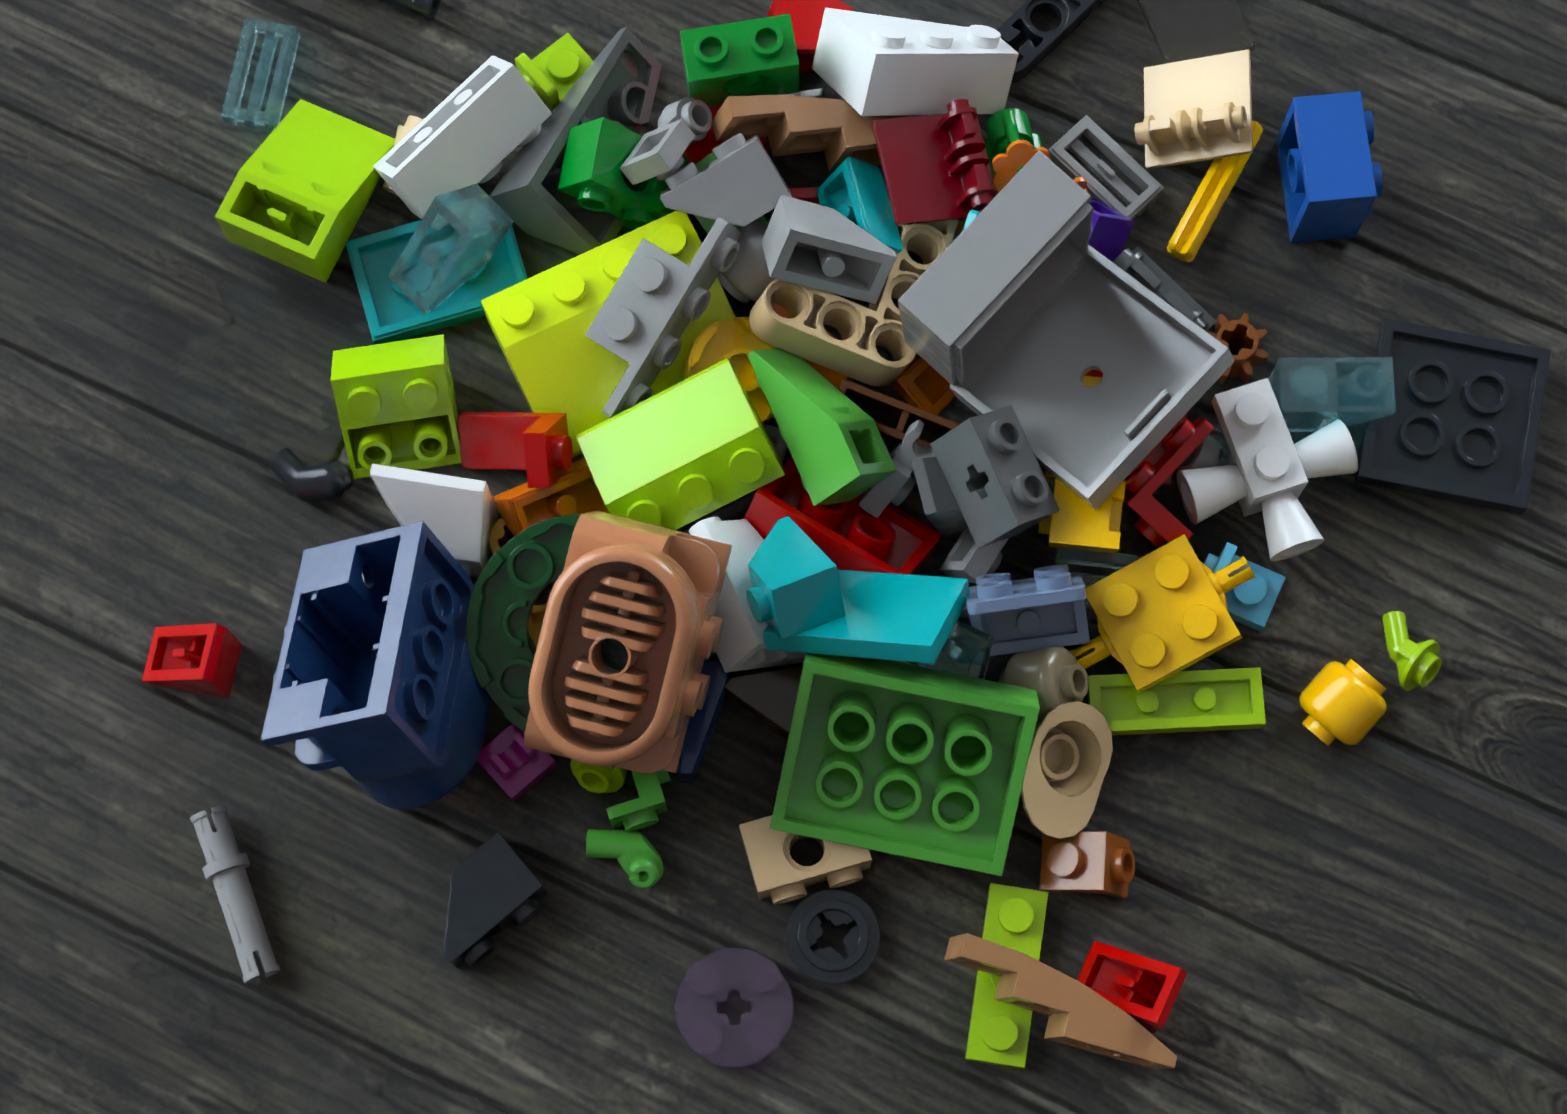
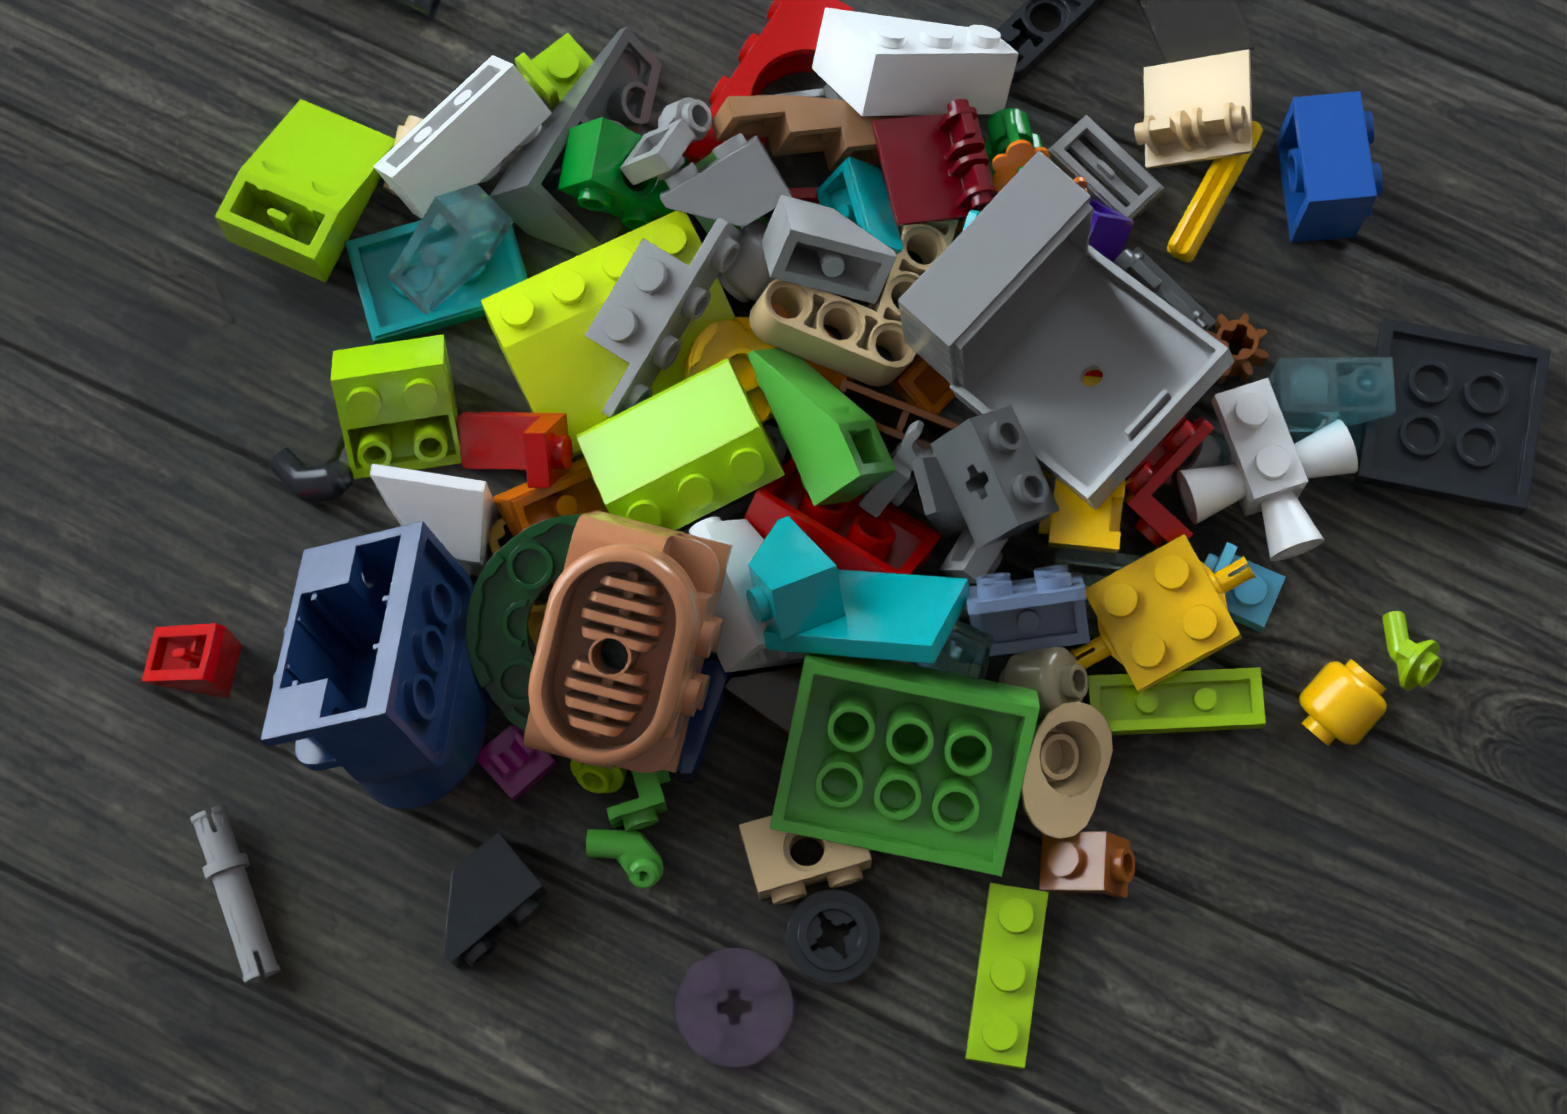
(253, 115): clear light blue tile -> none
(741, 59): green brick -> none
(1075, 1011): medium nougat slope -> none
(1133, 983): red slope -> none

